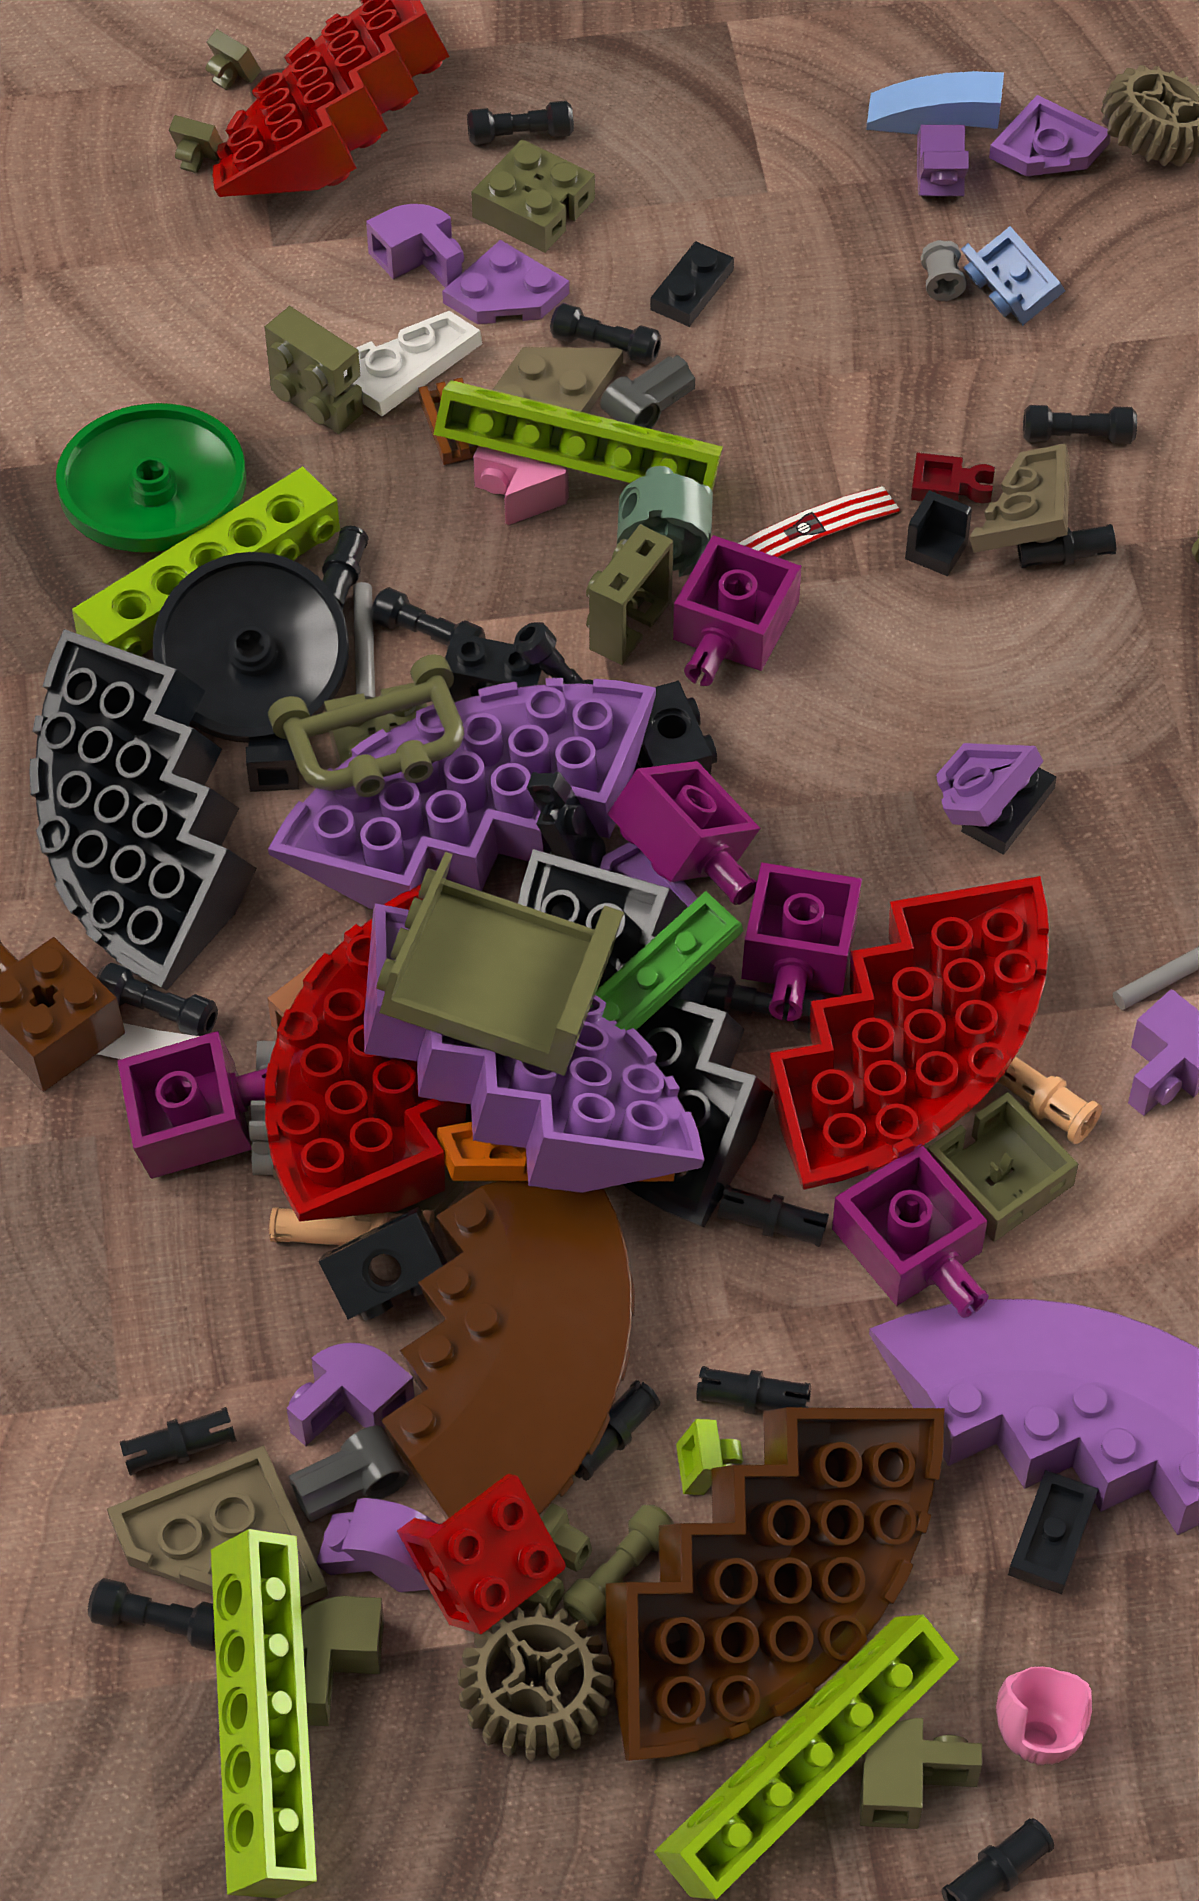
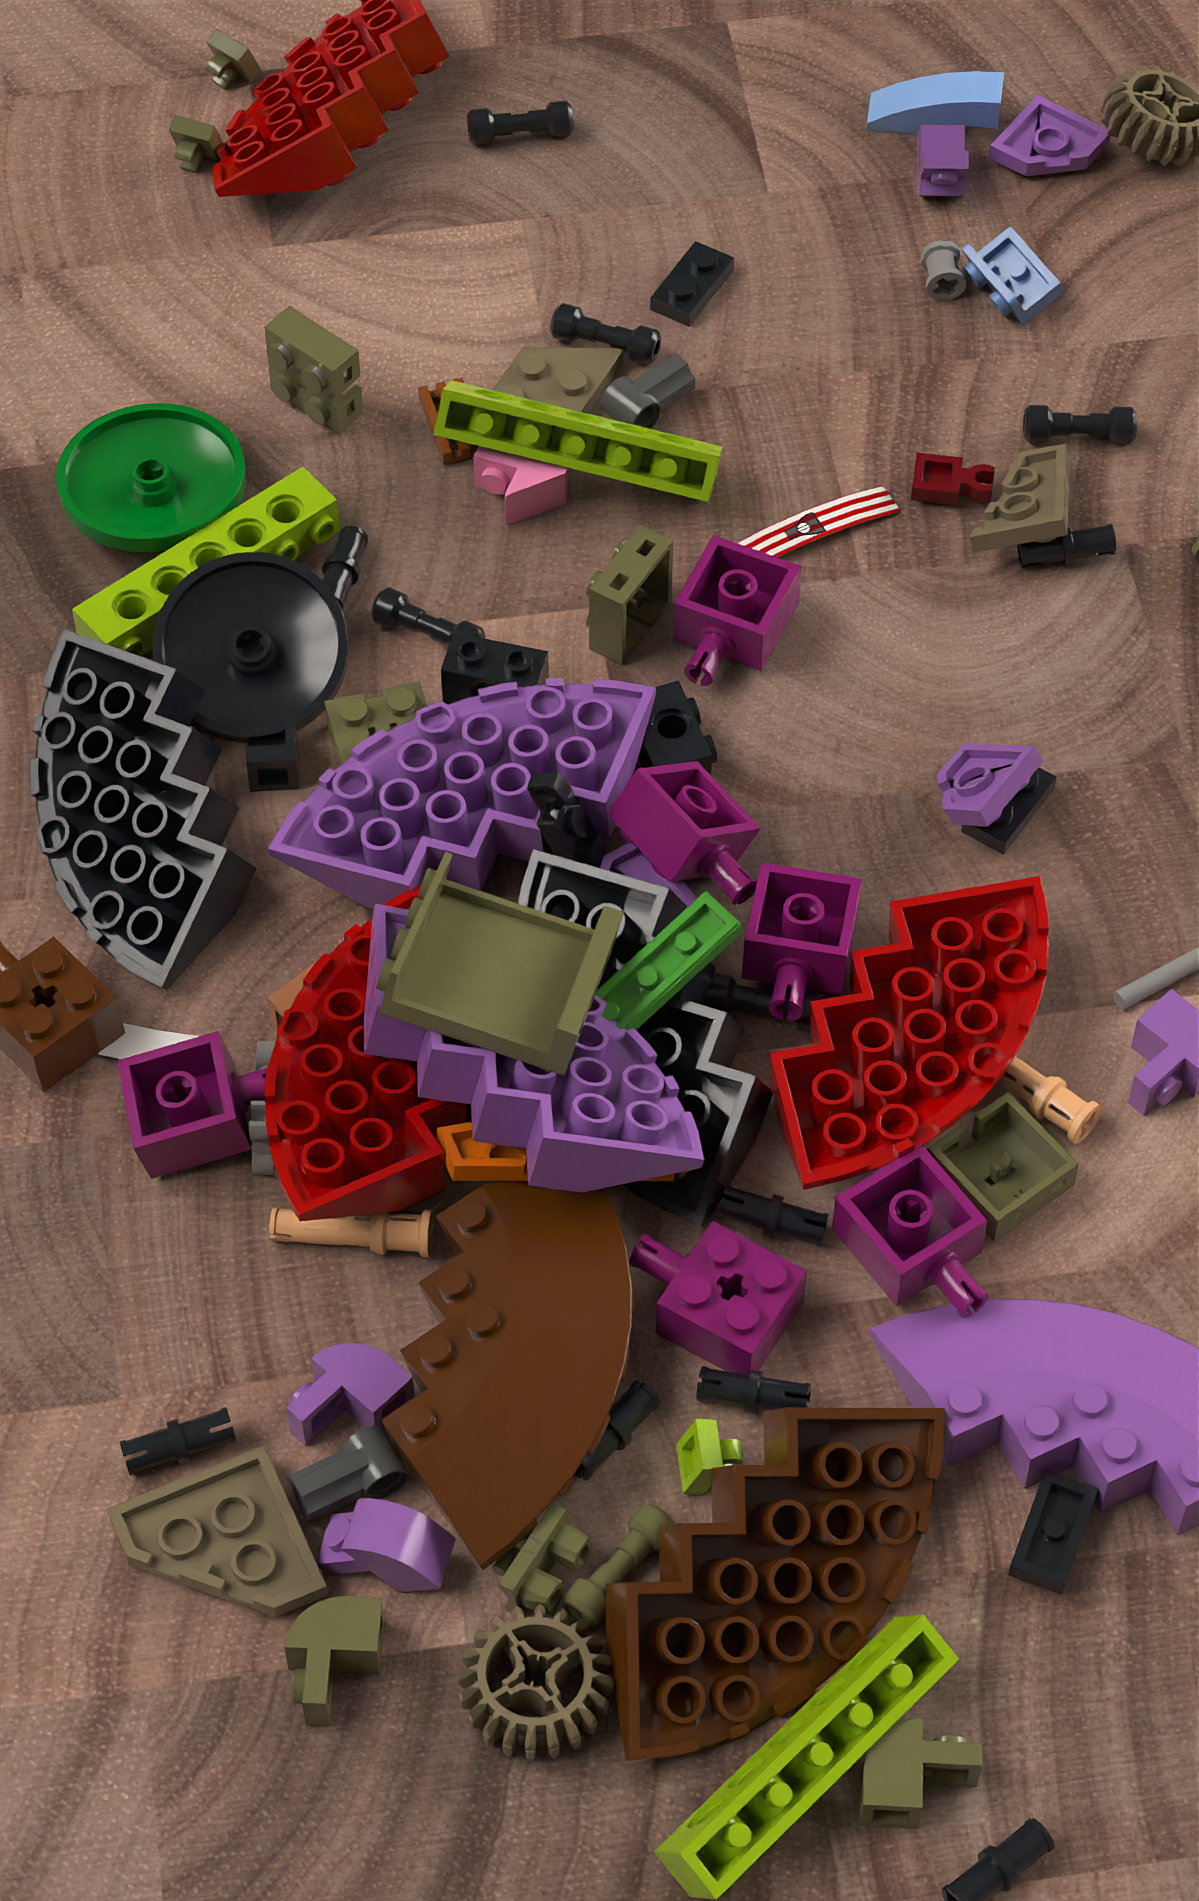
(113, 1603): black piece -> none
(193, 1015): black piece -> none
(262, 1715): lime brick -> none
(351, 1272): black brick -> none
(364, 640): light grey bar -> none
(412, 238): medium lavender brick -> none
(412, 360): white wing -> none
(413, 758): olive bar -> none
(484, 1556): red bracket -> none
(505, 285): medium lavender plate -> none
(537, 213): olive piece -> none
(537, 646): black piece -> none
(671, 507): sand green brick -> none
(724, 1297): none -> magenta brick
(938, 533): black panel -> none
(1044, 1714): bright pink hair -> none

